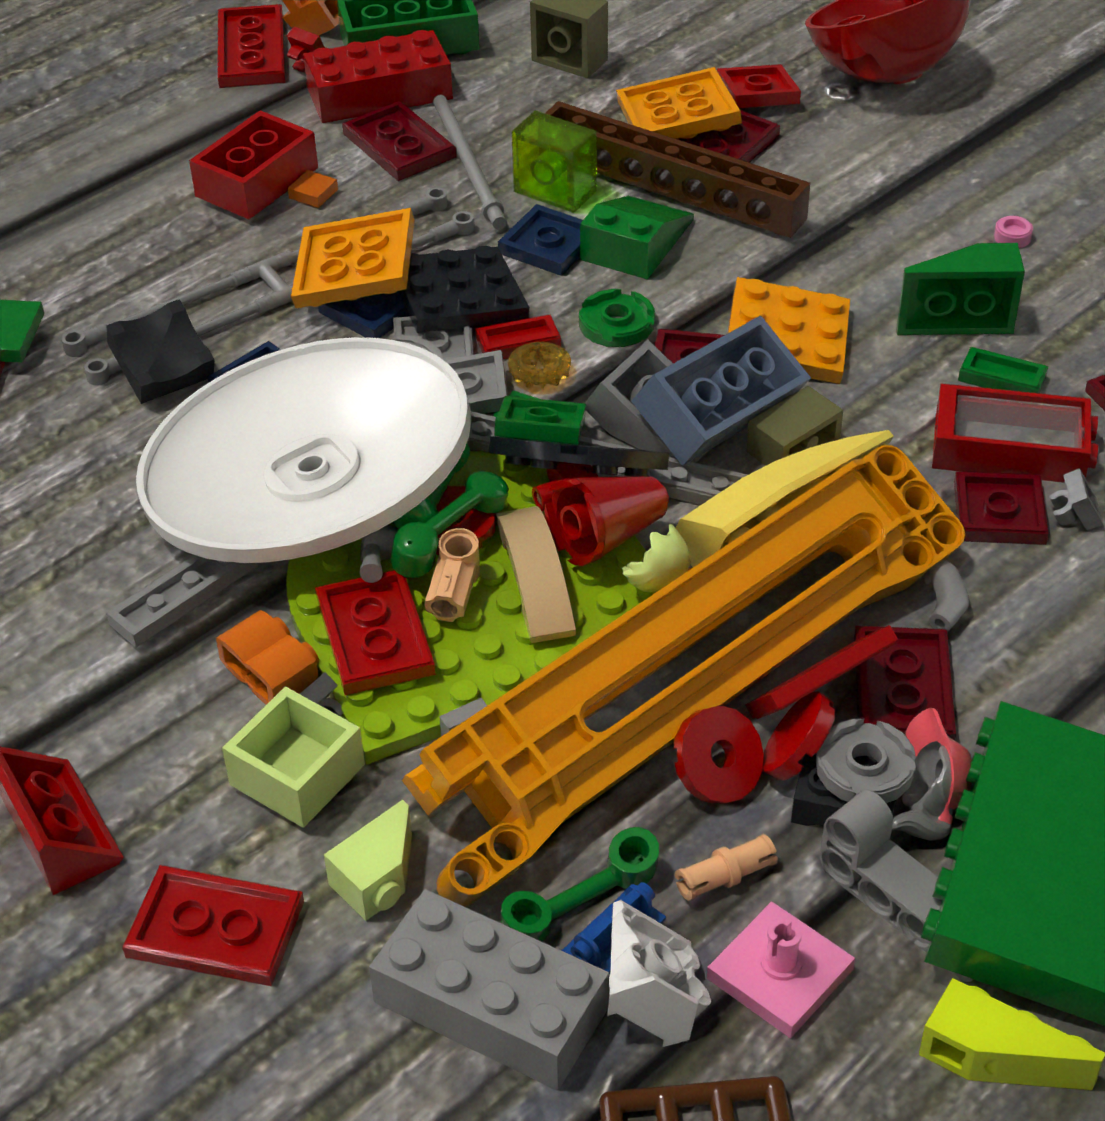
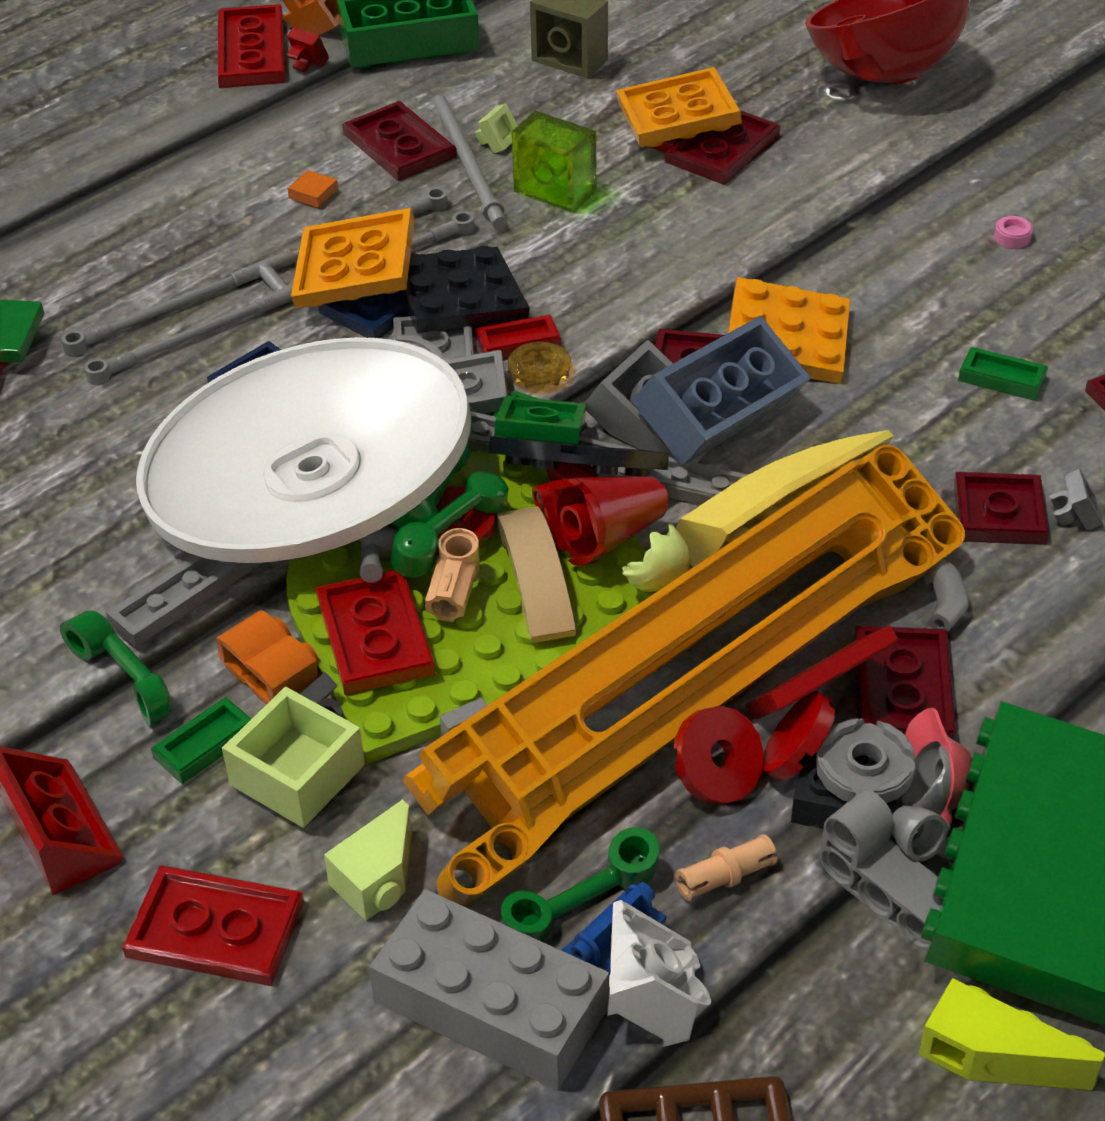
(92, 635): none -> green piece
(160, 352): black brick -> none
(199, 740): none -> green tile
(253, 164): red brick -> none
(377, 73): red brick -> none
(496, 128): none -> yellowish green tile
(544, 240): dark blue tile -> none
(600, 327): green tile -> none
(631, 234): green slope -> none
(694, 173): reddish brown brick -> none
(760, 85): red tile -> none
(780, 969): bright pink tile -> none
(793, 426): olive brick -> none
(920, 833): none -> light grey bar
(963, 292): green slope -> none
(1013, 432): red window -> none

